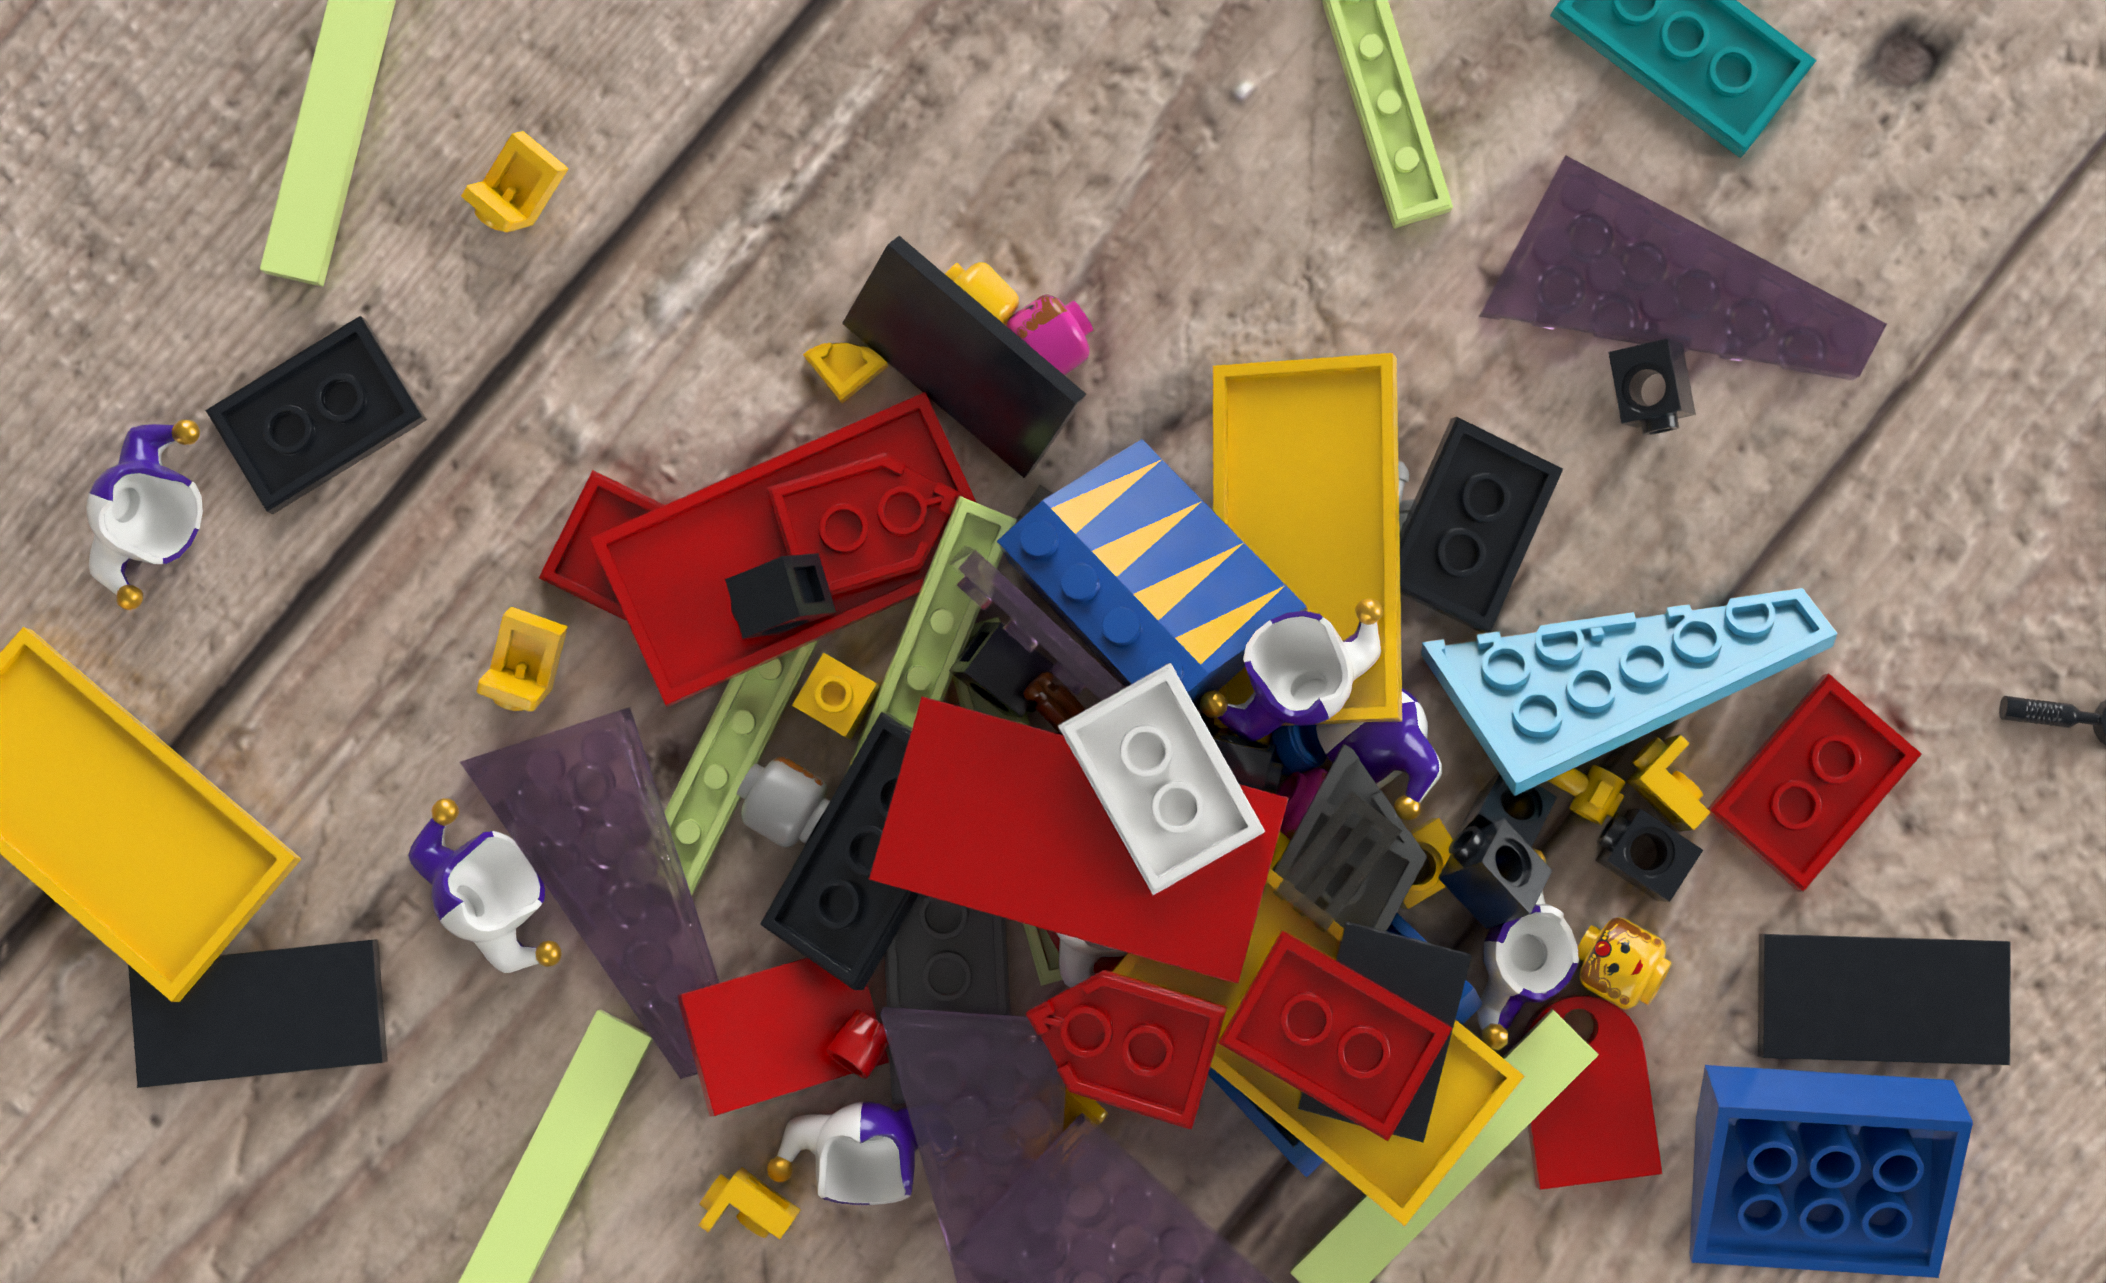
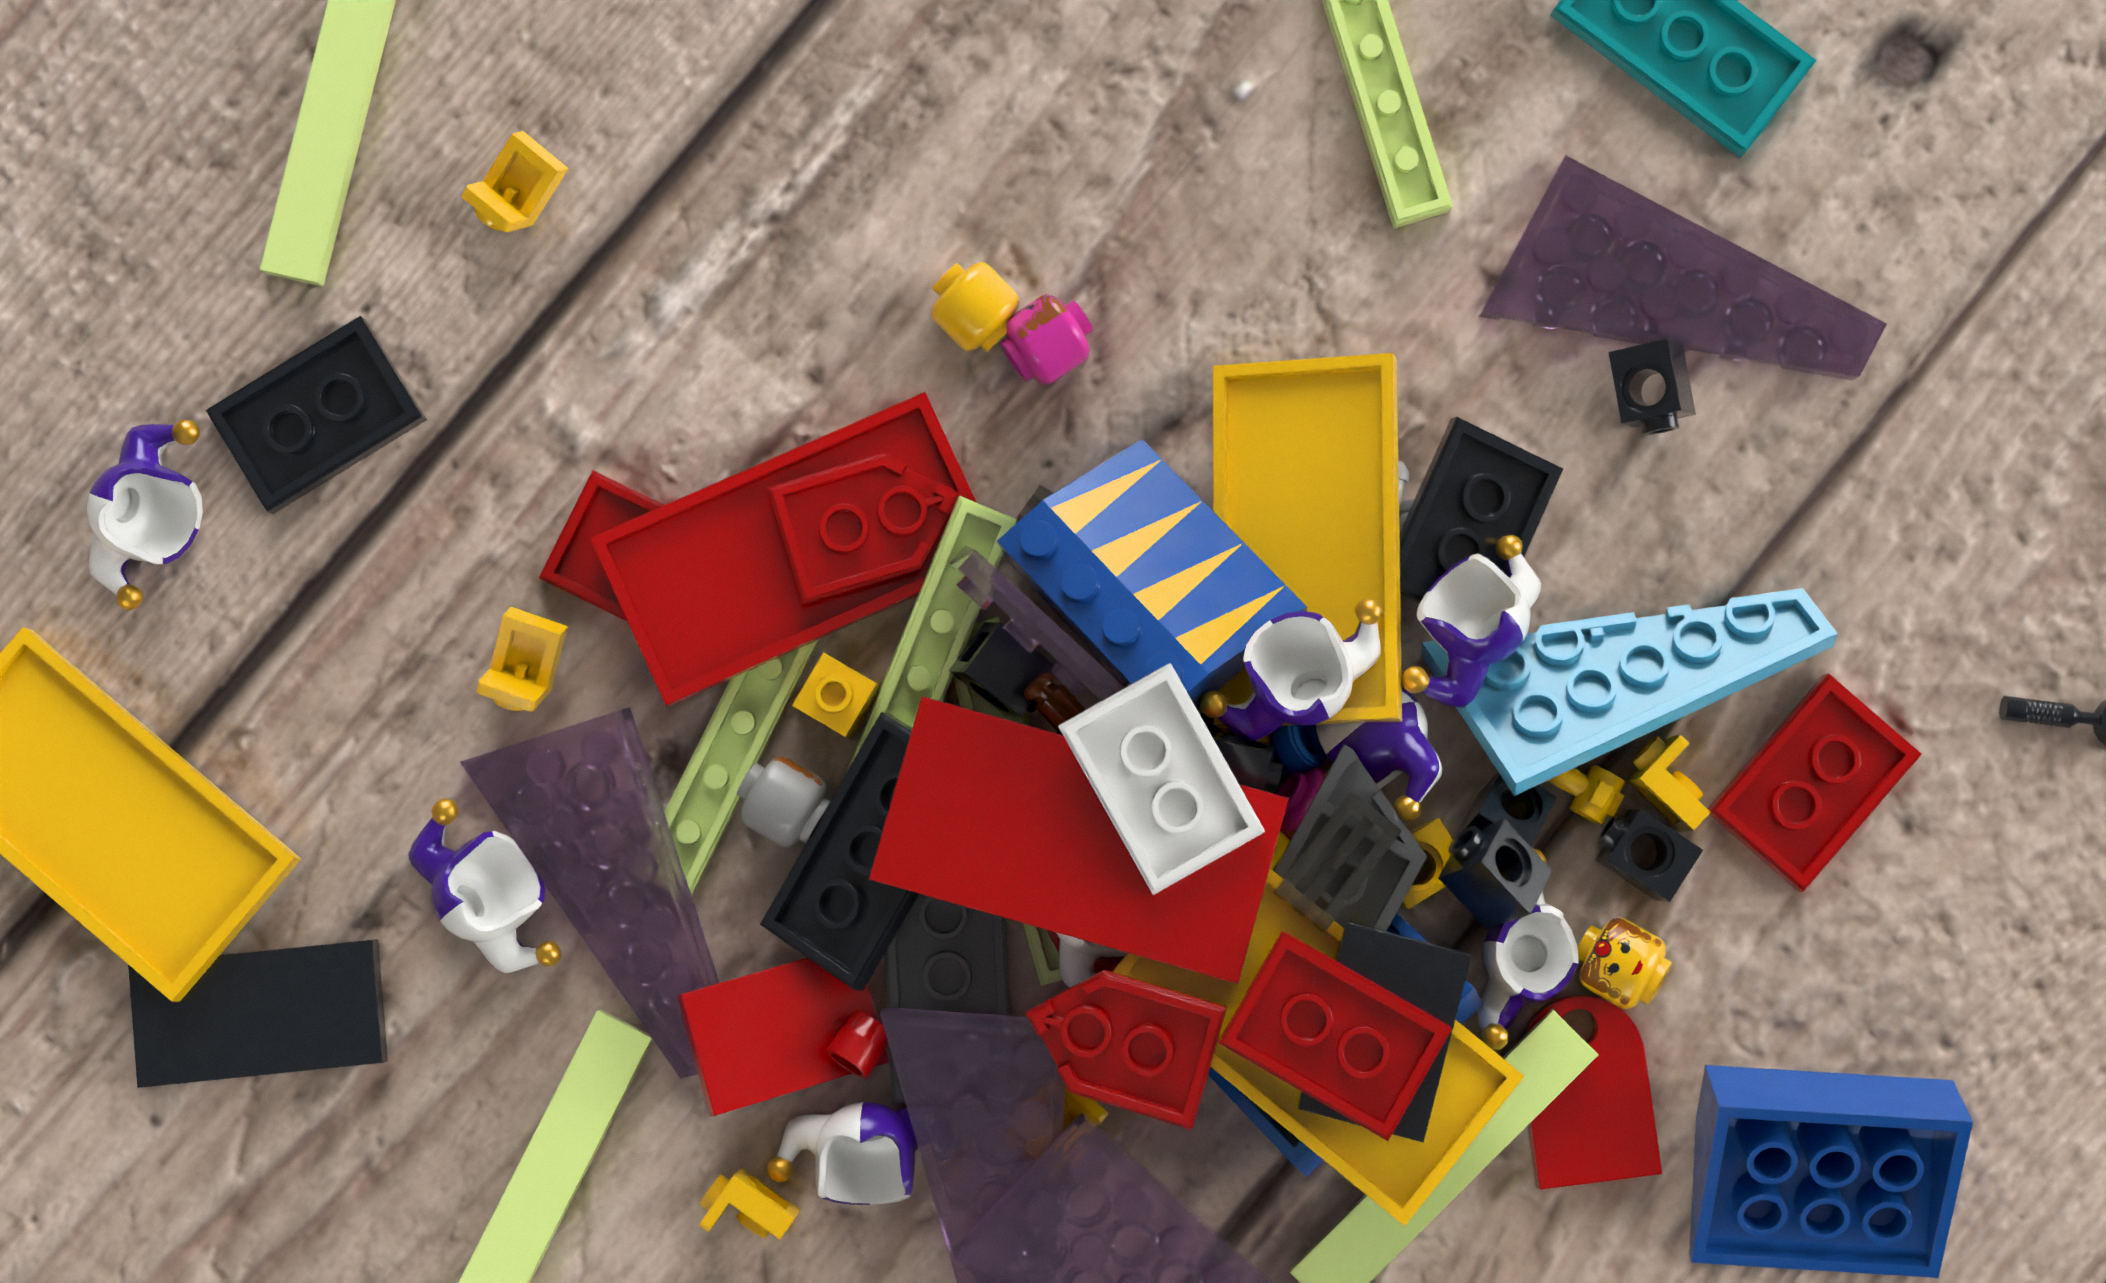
(780, 595): black brick -> none
(845, 367): yellow tile -> none
(962, 357): black tile -> none
(1476, 620): none -> piece
(1884, 999): black tile -> none

